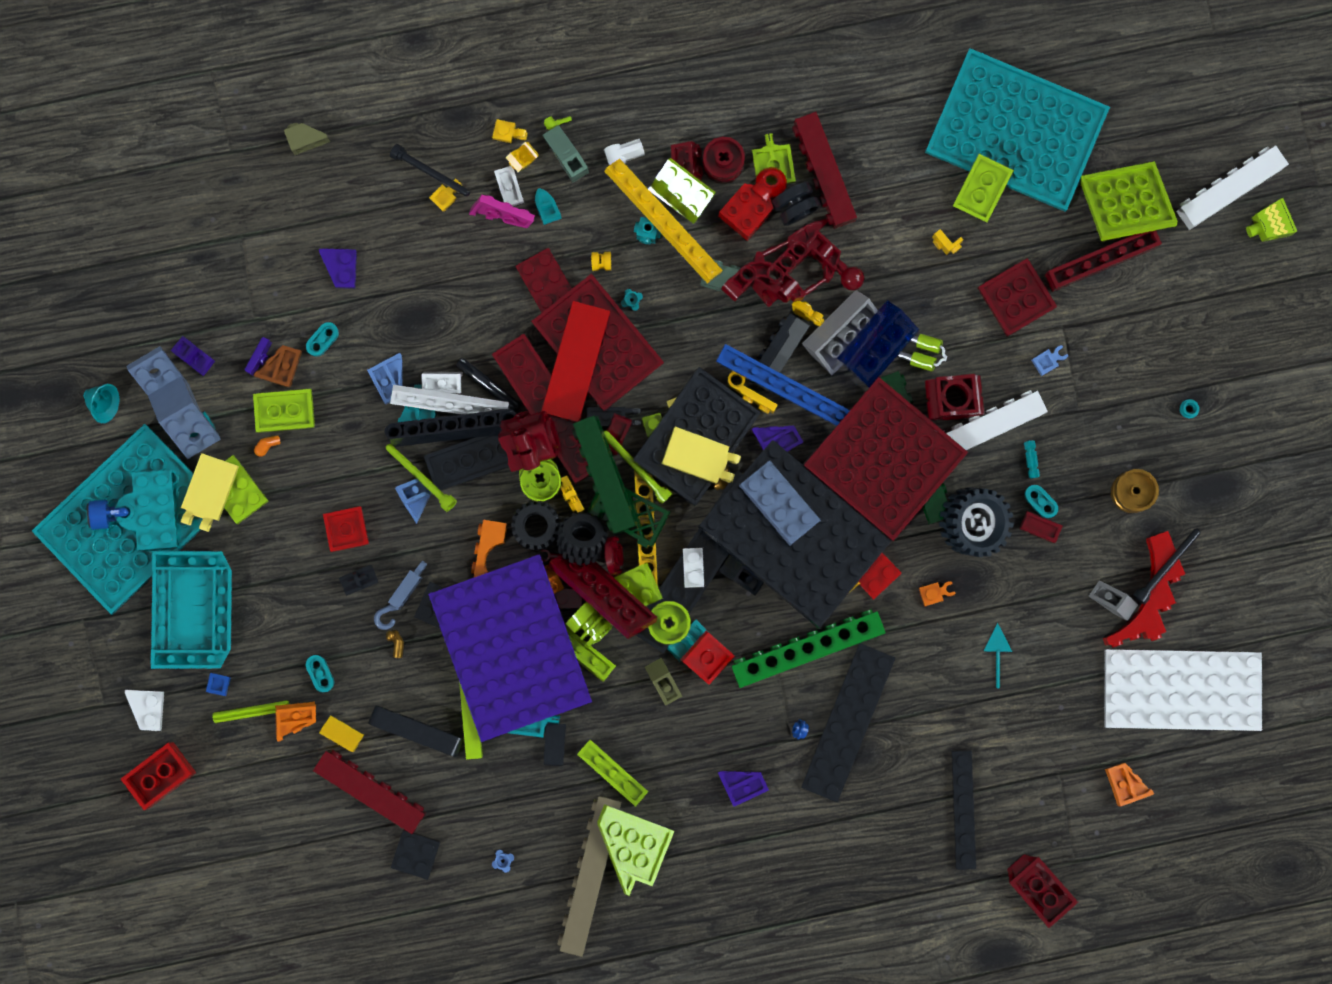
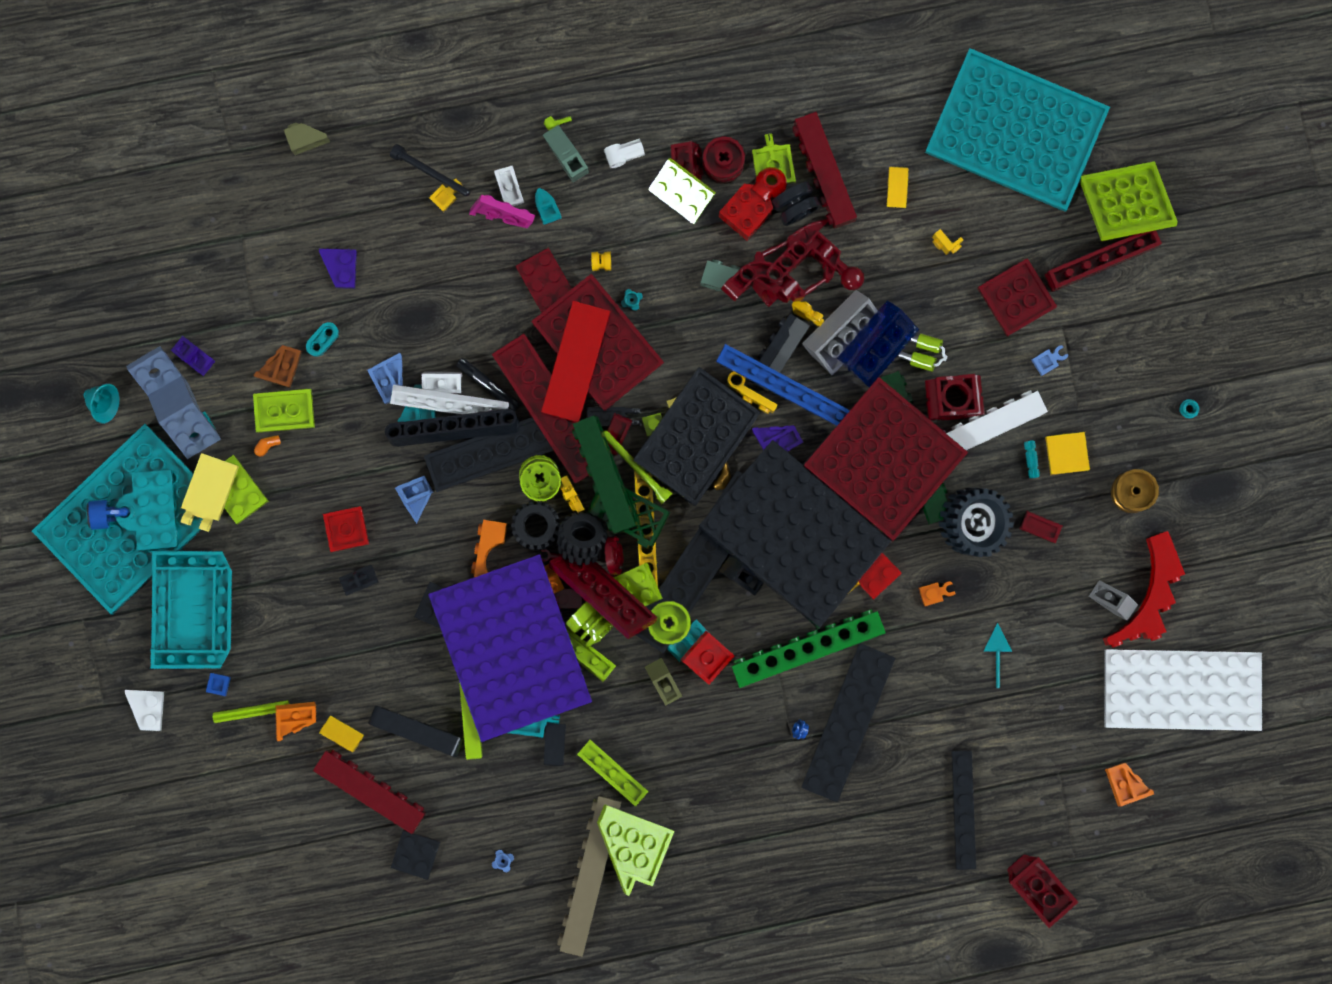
(158, 775): red brick -> none
(259, 356): dark purple plate -> none
(319, 674): teal plate -> none
(398, 643): pearl gold arm -> none
(400, 595): sand blue piece -> none
(447, 501): lime piece -> none
(506, 131): yellow plate -> none
(522, 157): yellow bracket -> none
(529, 440): dark red piece -> none
(644, 236): teal brick -> none
(663, 220): yellow plate -> none
(693, 567): white plate -> none
(699, 456): light yellow tile -> none
(742, 785): dark purple wing -> none
(779, 503): sand blue plate -> none
(897, 187): none -> yellow slope
(983, 187): lime plate -> none
(1041, 501): teal plate -> none
(1067, 453): none -> yellow tile
(1143, 594): black piece -> none
(1231, 188): white brick -> none
(1272, 222): lime torso -> none

